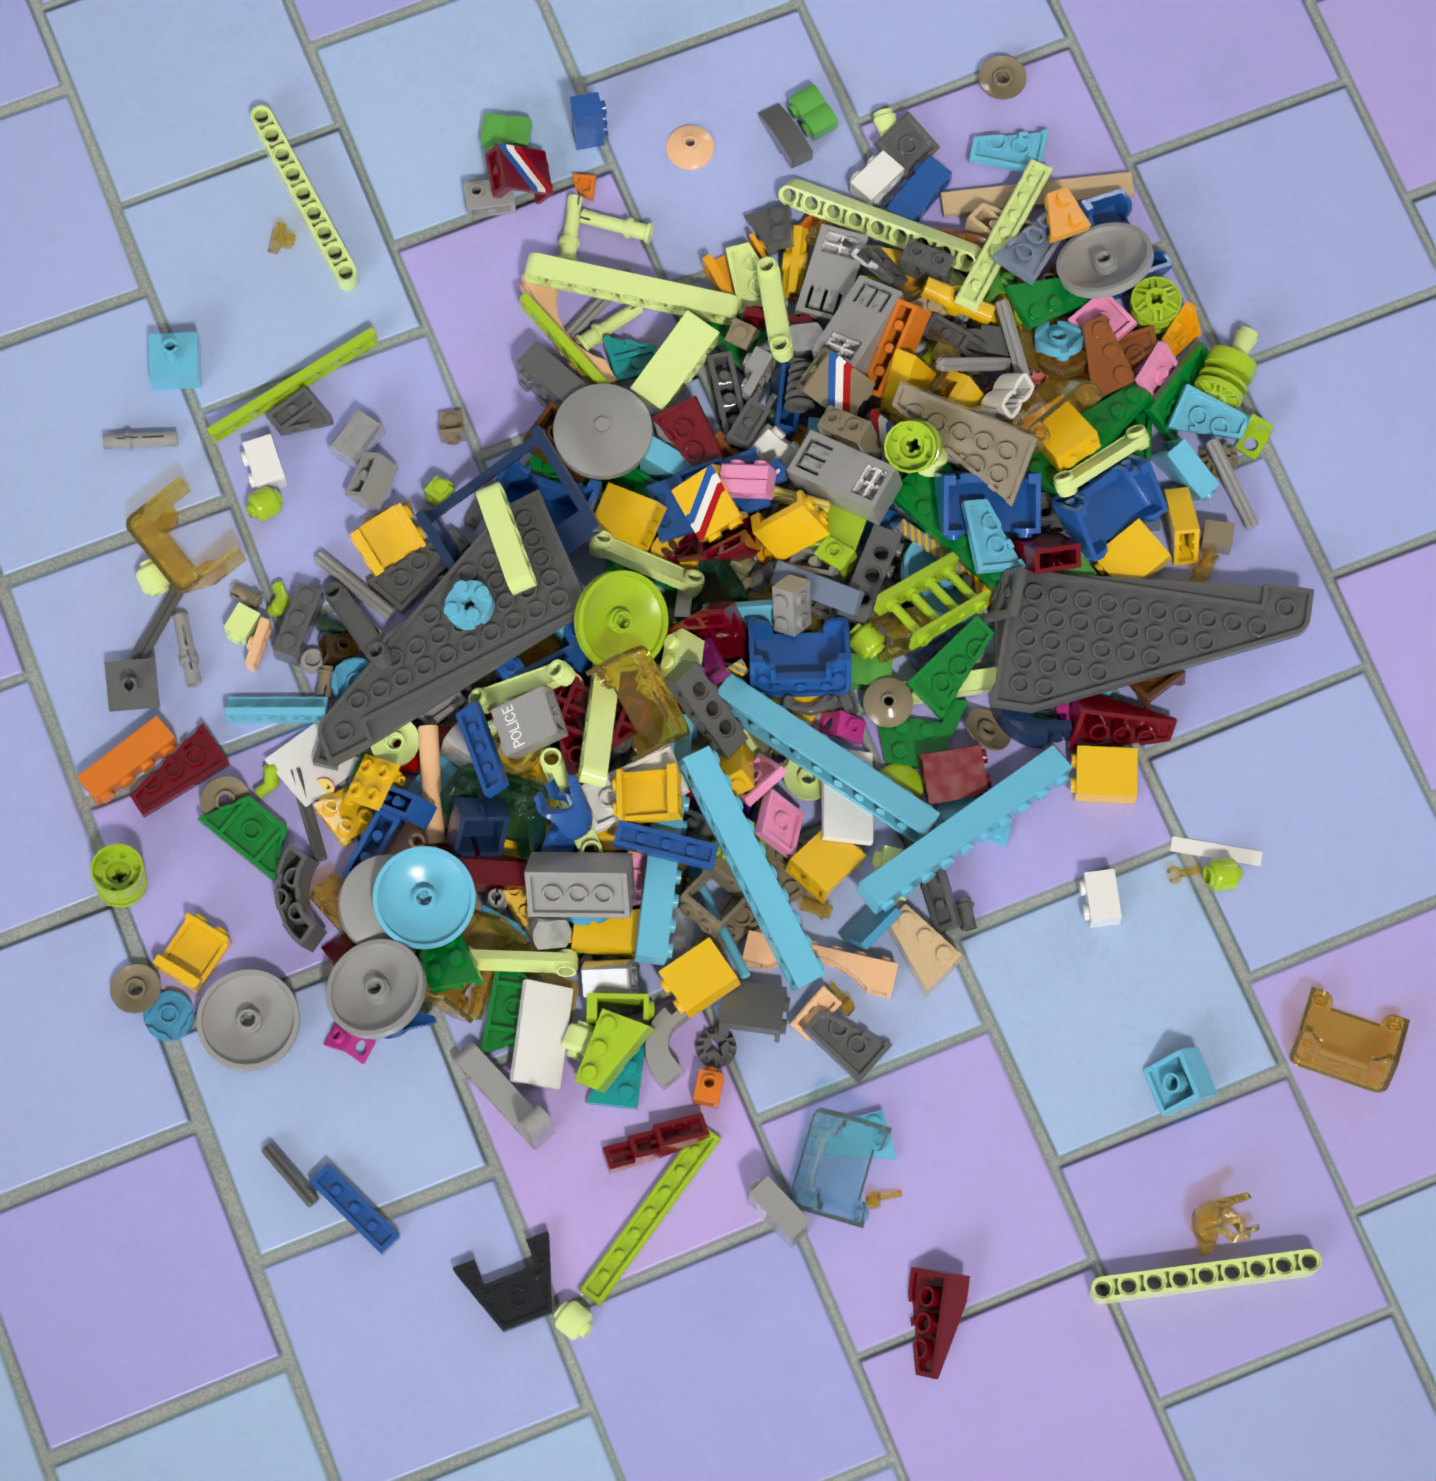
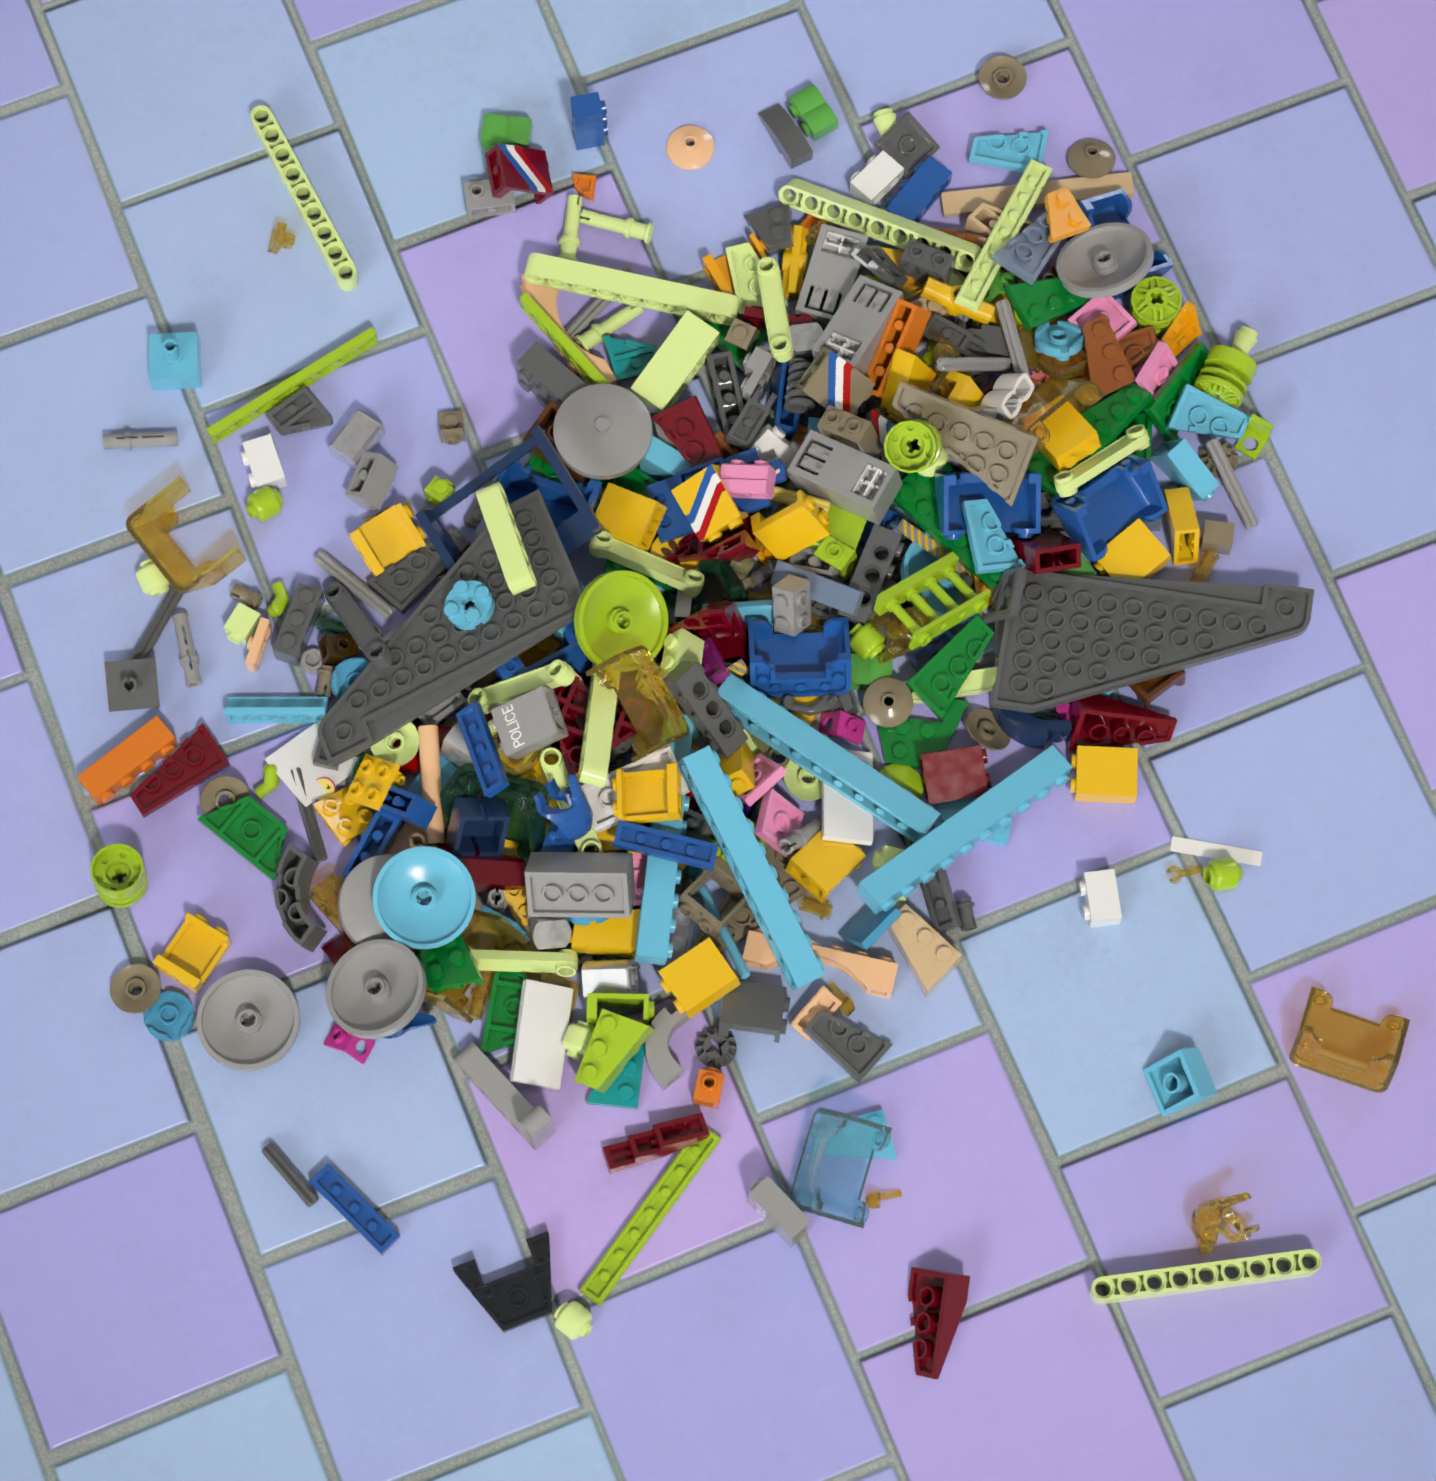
(800, 837): none -> light grey pin
(1090, 165): none -> dark tan dish

